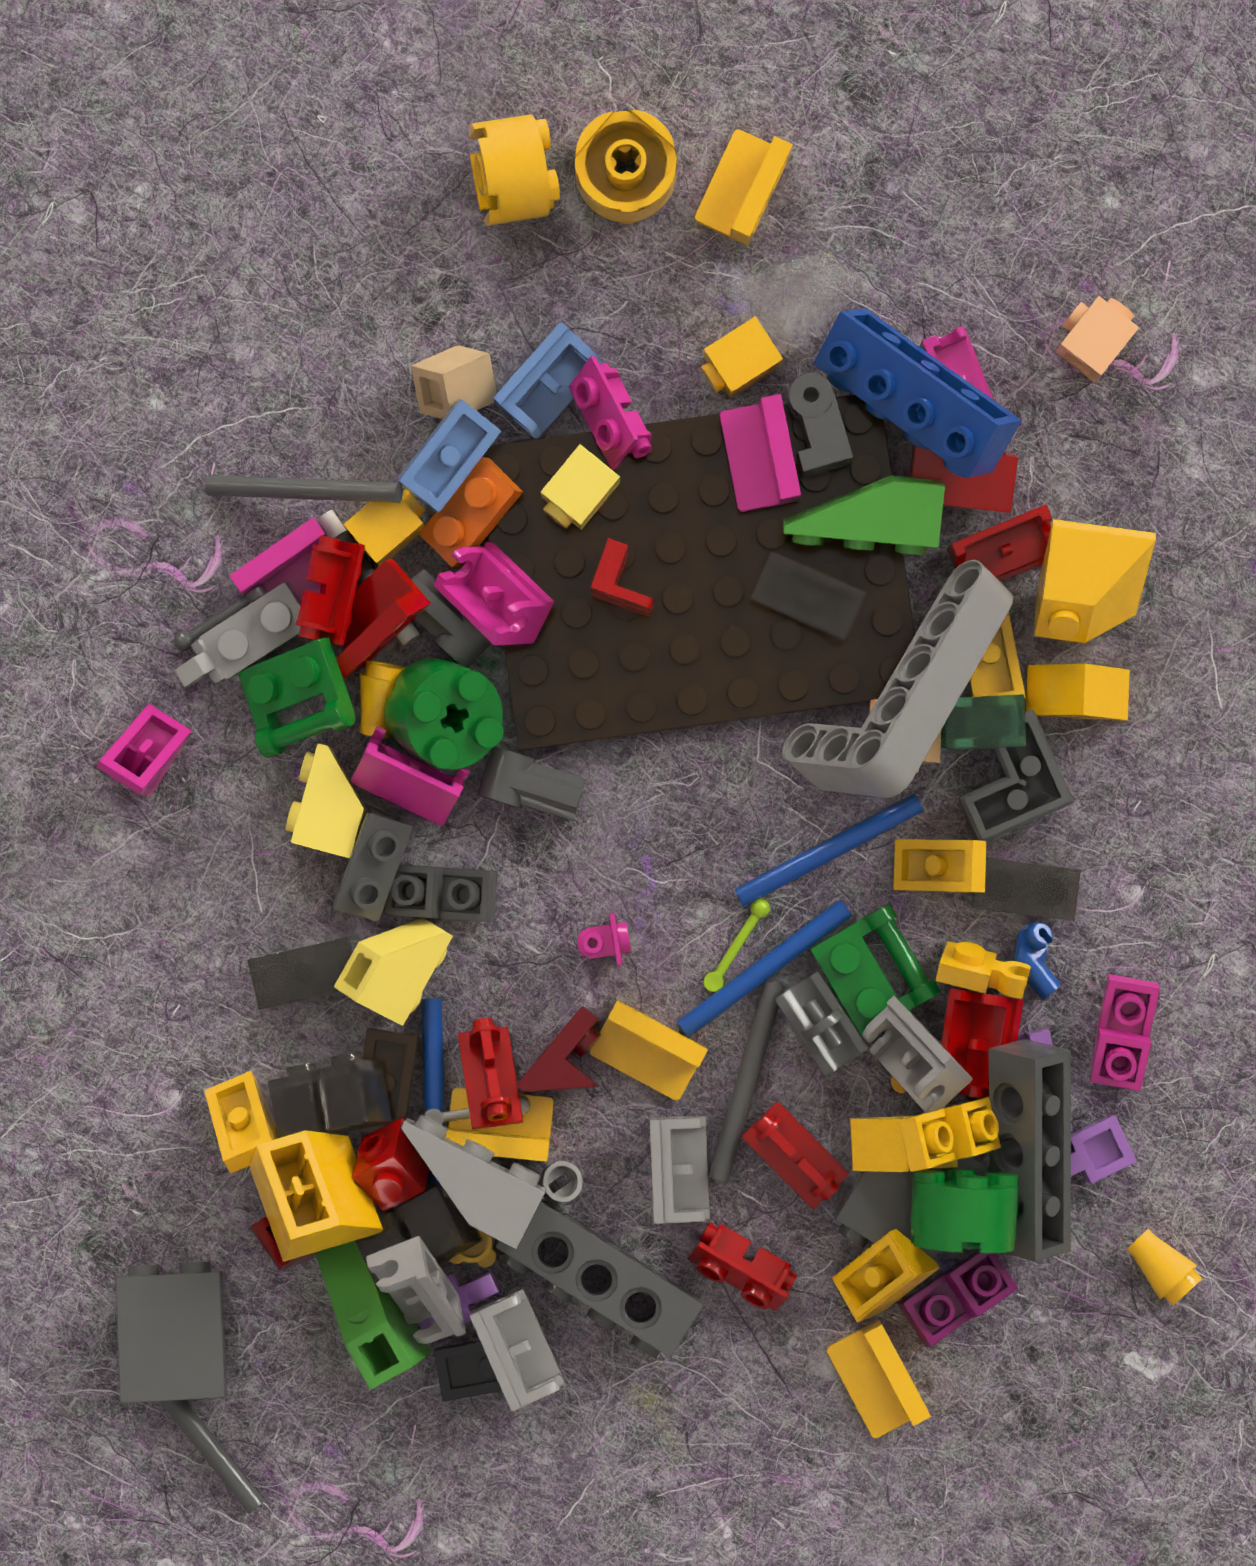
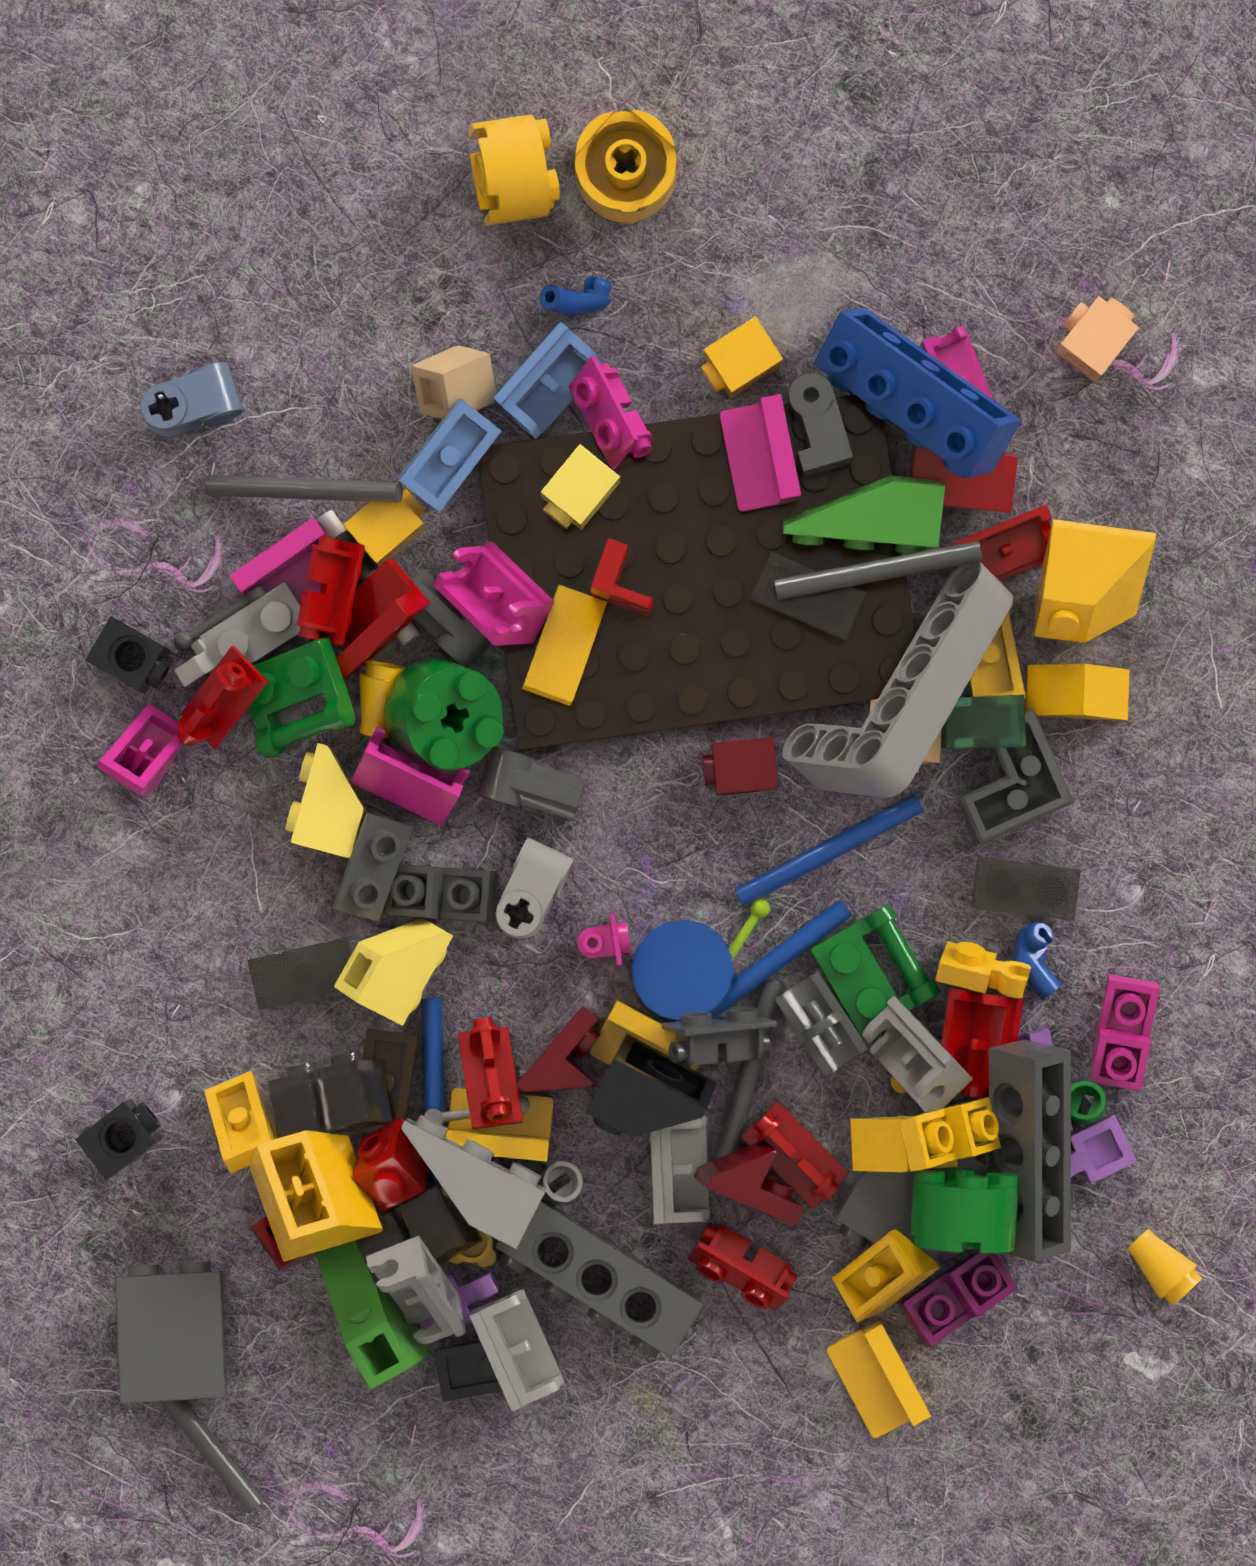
(104, 1154): none -> black brick
(108, 650): none -> black brick
(198, 399): none -> sand blue piece
(221, 700): none -> red hinge
(471, 511): orange plate -> none
(534, 879): none -> light grey piece
(564, 645): none -> yellow slope
(577, 303): none -> blue arm
(647, 1092): none -> black slope
(682, 970): none -> blue tile
(700, 1034): none -> dark grey hinge
(741, 766): none -> dark red brick
(741, 1179): none -> dark red slope
(743, 185): yellow panel -> none
(878, 570): none -> dark grey bar
(940, 865): yellow slope -> none
(1078, 1095): none -> green hinge

